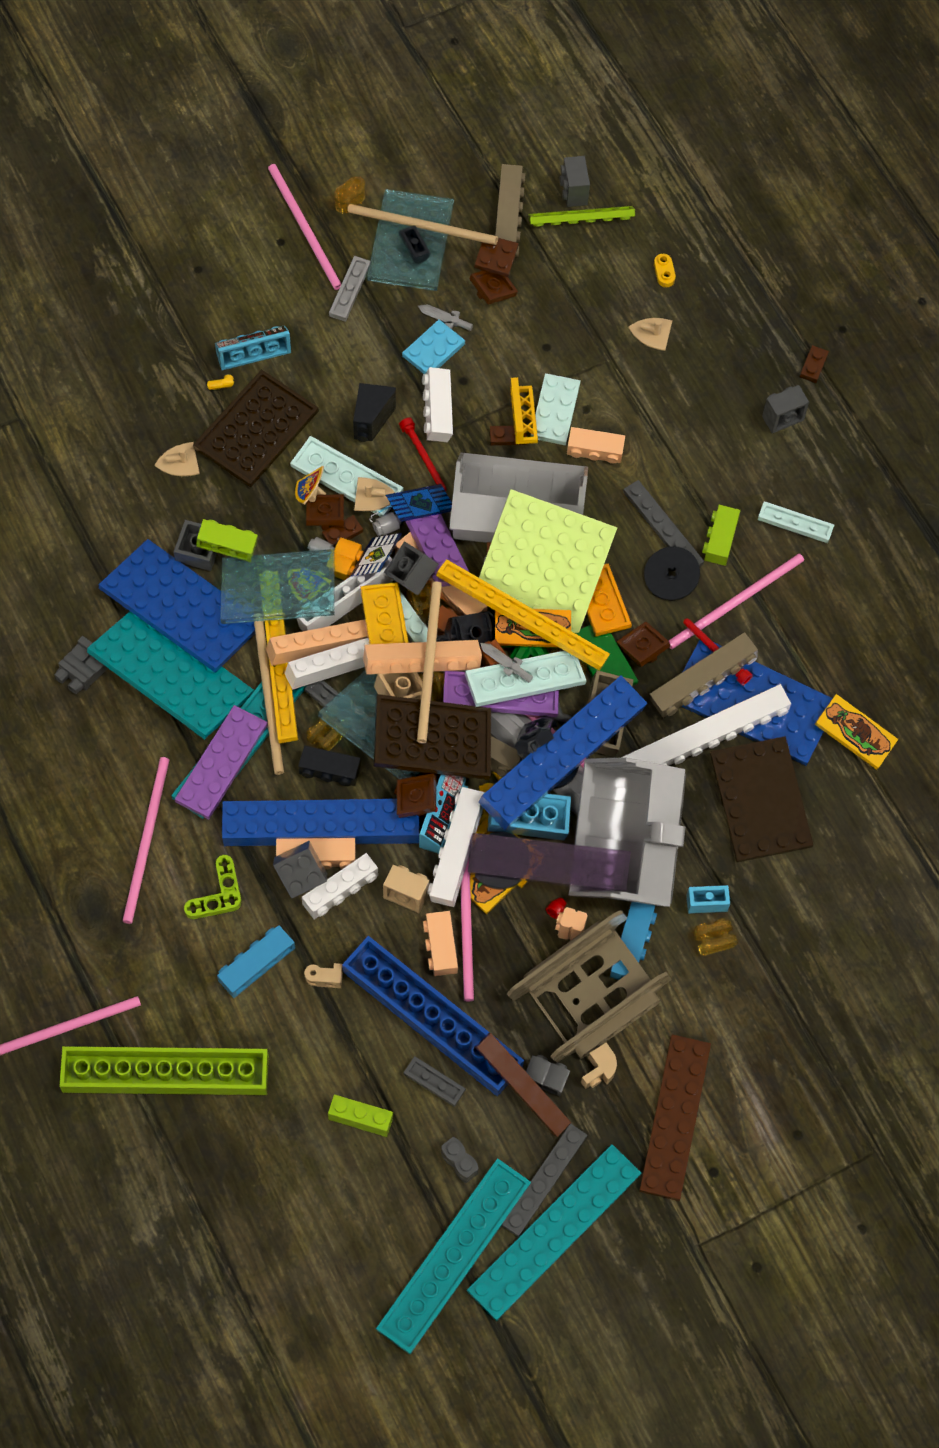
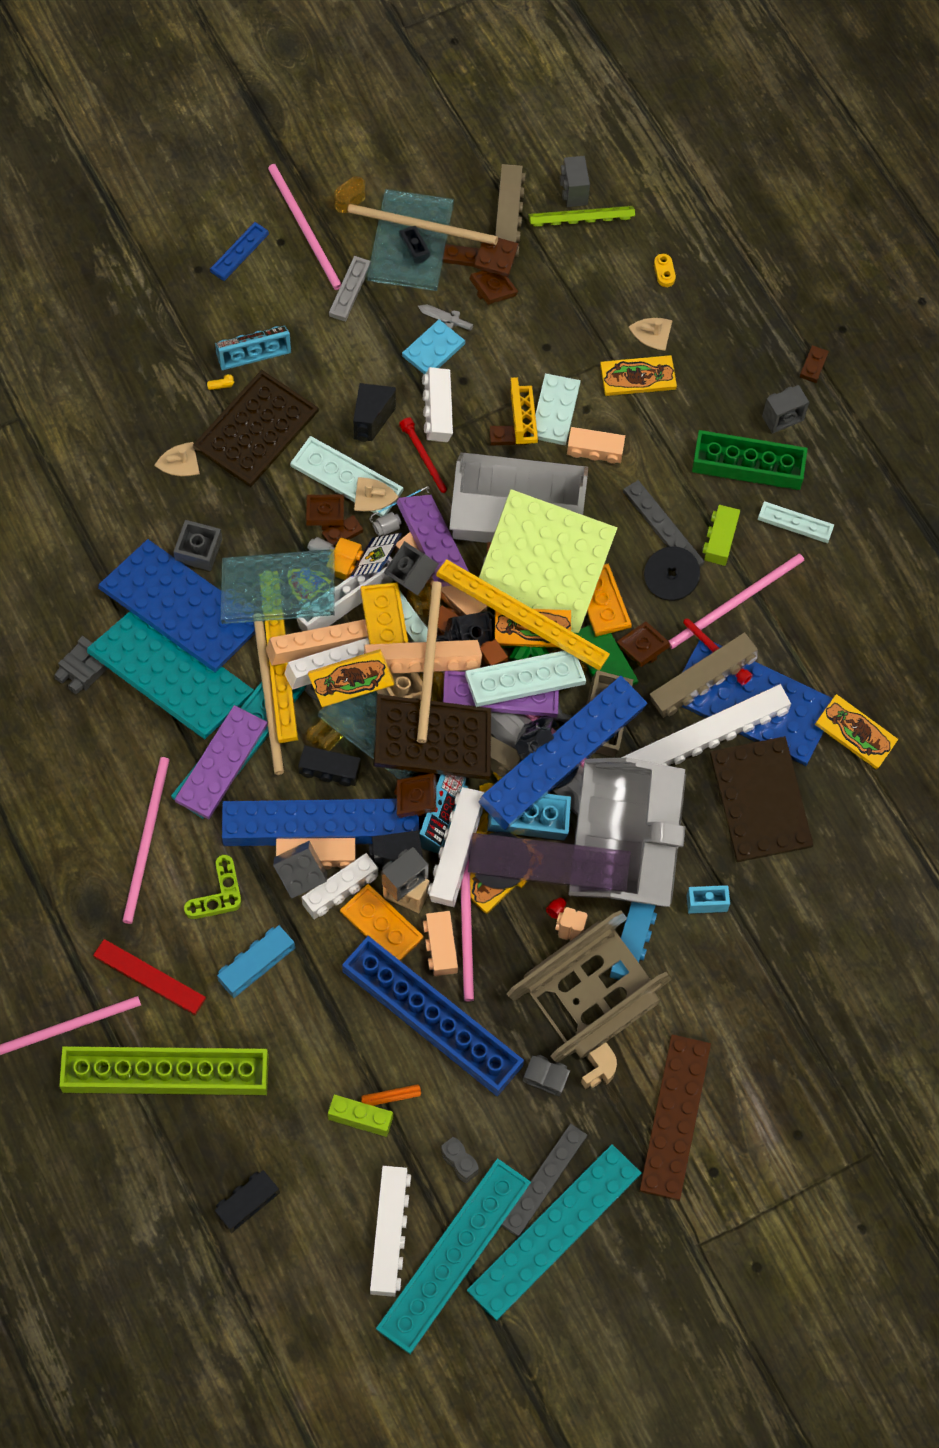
(149, 977): none -> red tile
(226, 540): lime brick -> none
(239, 251): none -> blue tile
(246, 1201): none -> black brick
(308, 488): shield -> none
(324, 976): tan leg -> none
(351, 678): none -> tile
(381, 922): none -> light orange tile
(388, 847): none -> black slope
(389, 1230): none -> white brick
(391, 1095): none -> orange axle
(404, 873): none -> dark grey brick
(420, 502): clear blue sticker -> none
(434, 1081): dark grey plate -> none
(460, 255): none -> reddish brown plate
(506, 662): light grey sword -> none
(523, 1084): reddish brown tile -> none
(638, 375): none -> tile
(719, 927): clear yellow brick -> none
(749, 460): none -> green brick

